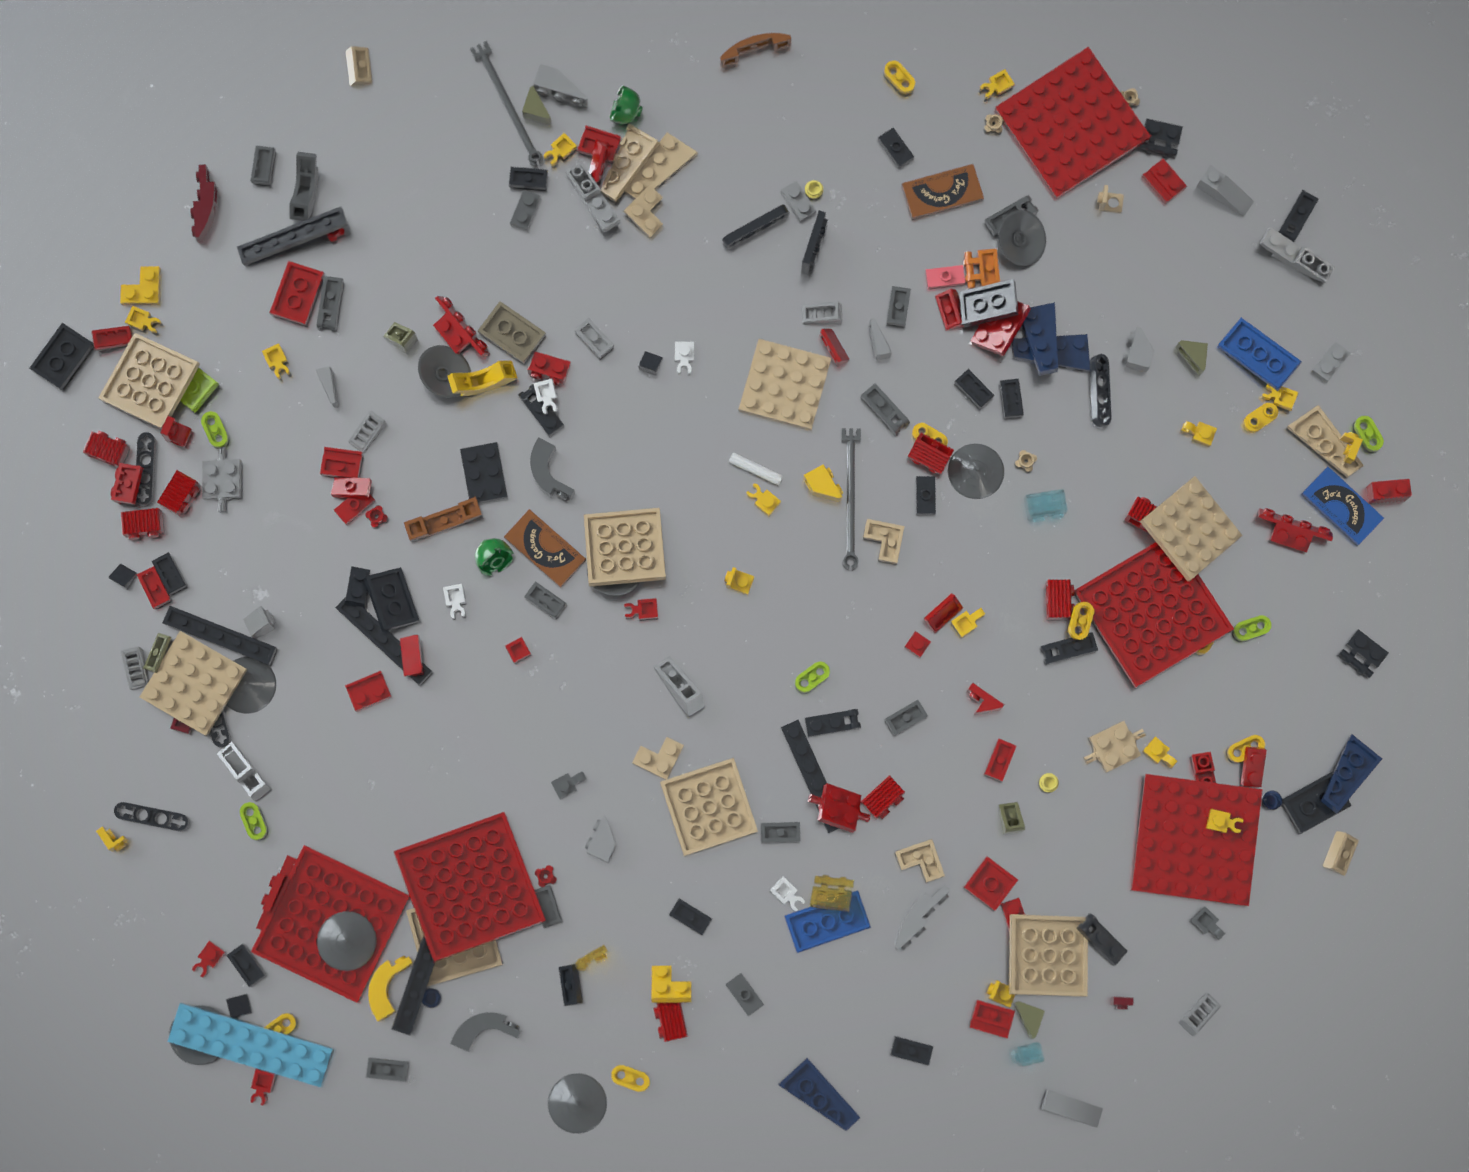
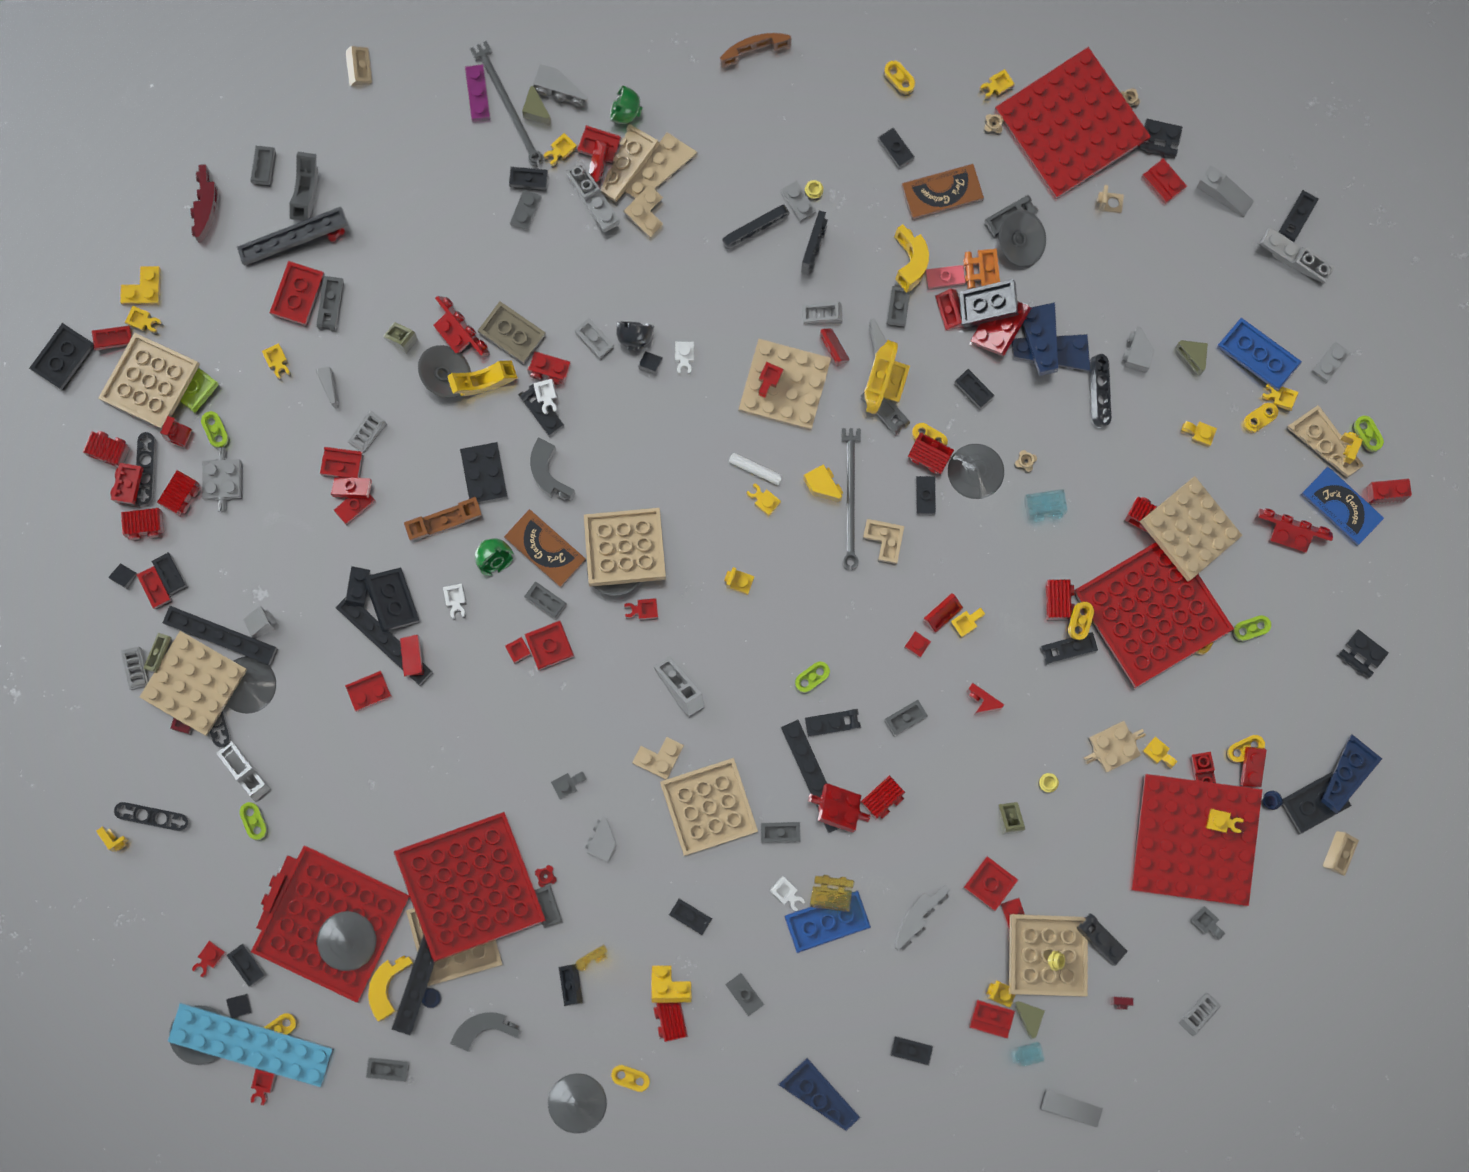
(376, 511): red plate -> none
(477, 92): none -> magenta plate
(549, 645): none -> red plate
(634, 334): none -> black cylinder
(770, 377): none -> red plate
(886, 378): none -> yellow plate
(917, 249): none -> yellow arch
(922, 854): tan plate -> none
(1000, 760): red plate -> none
(1011, 398): black plate -> none
(1056, 960): none -> light yellow plate

